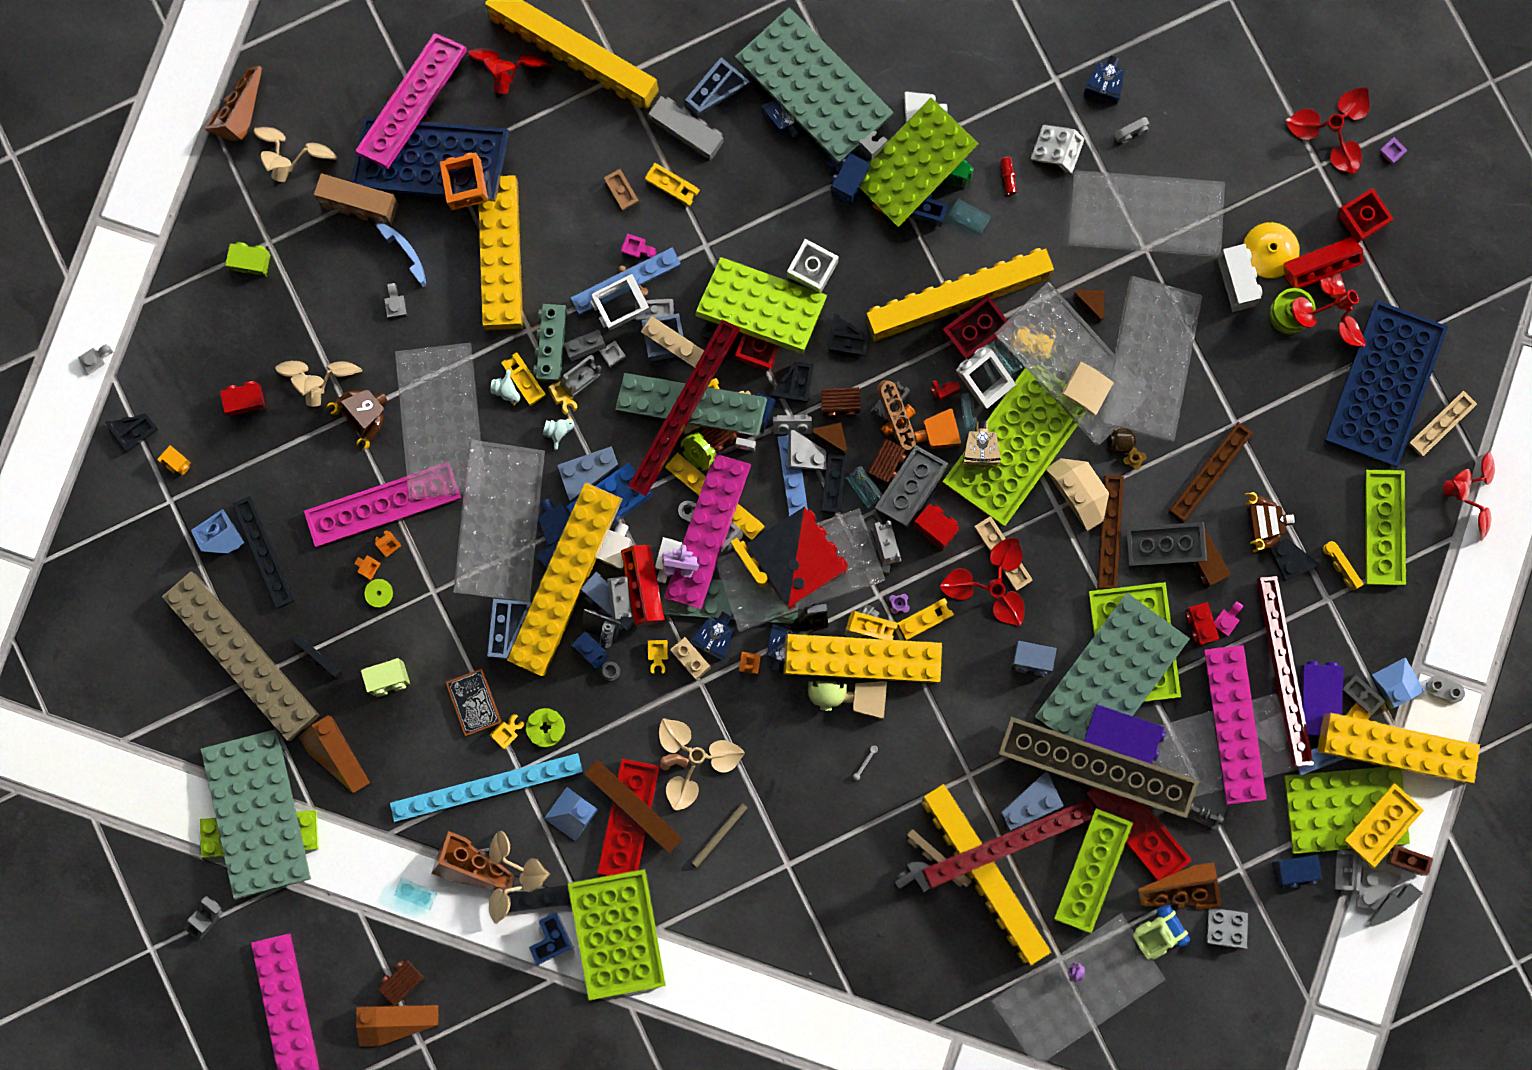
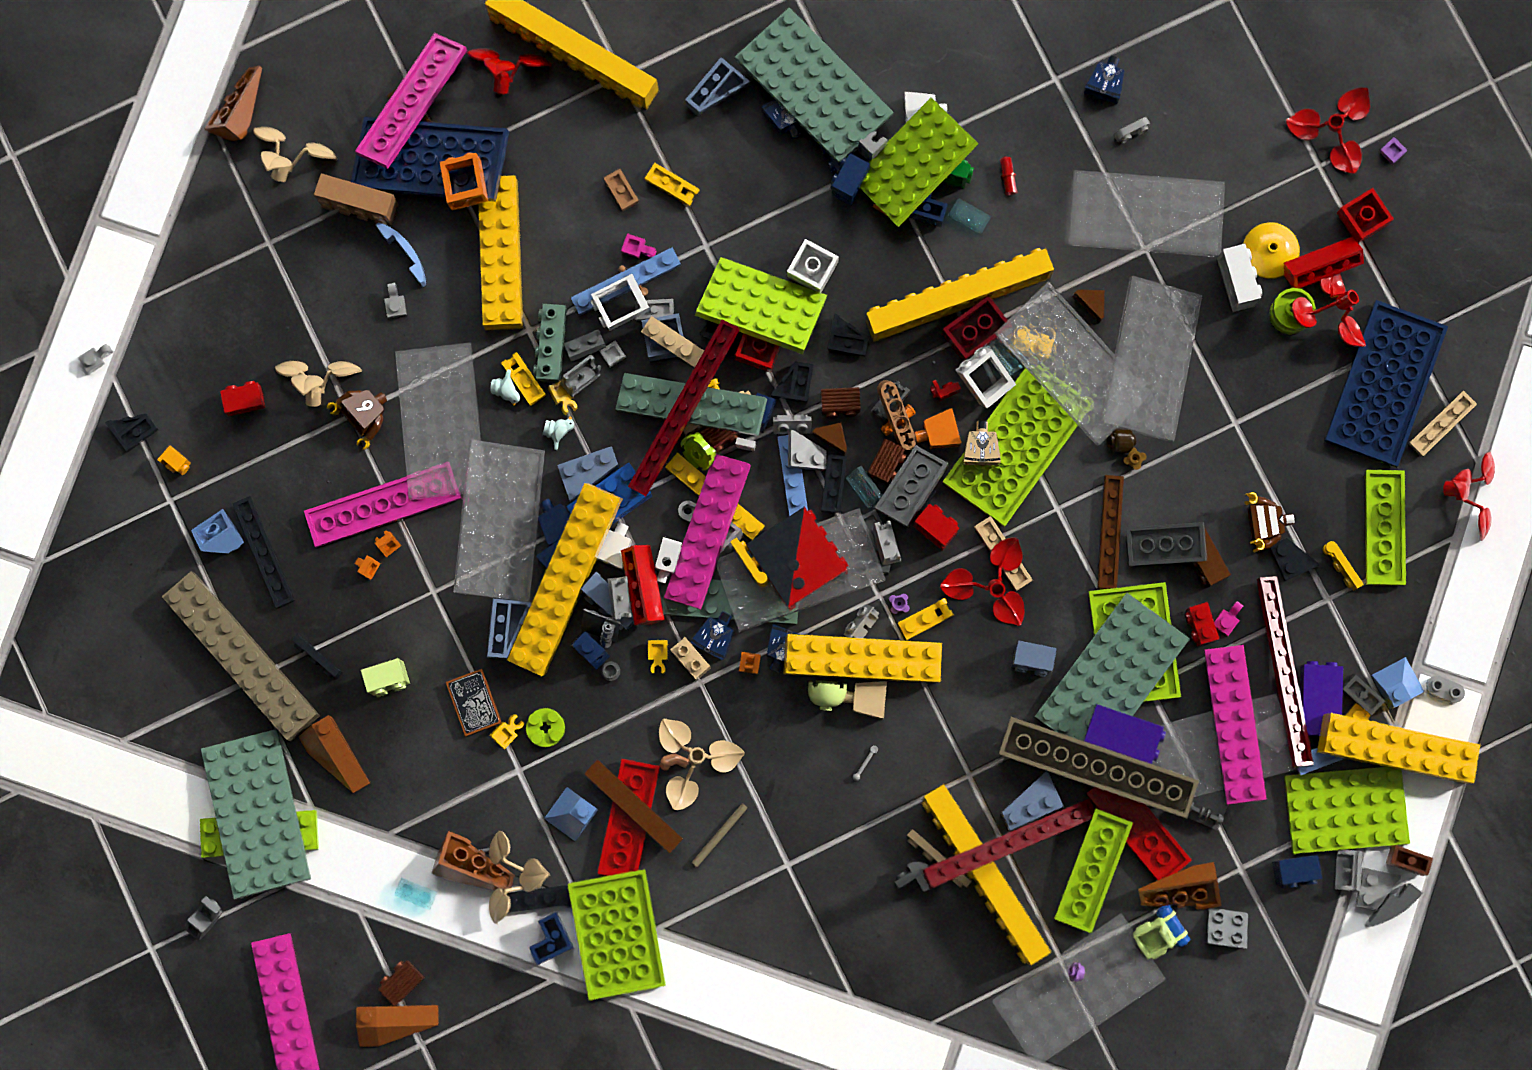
(248, 259): lime brick -> none
(378, 593): lime piece -> none
(486, 787): medium azure plate -> none
(679, 559): lavender hips -> none
(685, 127): light grey brick -> none
(811, 618): black wing -> none
(871, 625): yellow plate -> none
(967, 405): clear light blue plate -> none
(1058, 147): white bracket -> none
(1081, 490): tan wedge -> none
(1087, 388): tan slope -> none
(1210, 472): reddish brown tile -> none
(1383, 825): yellow plate -> none

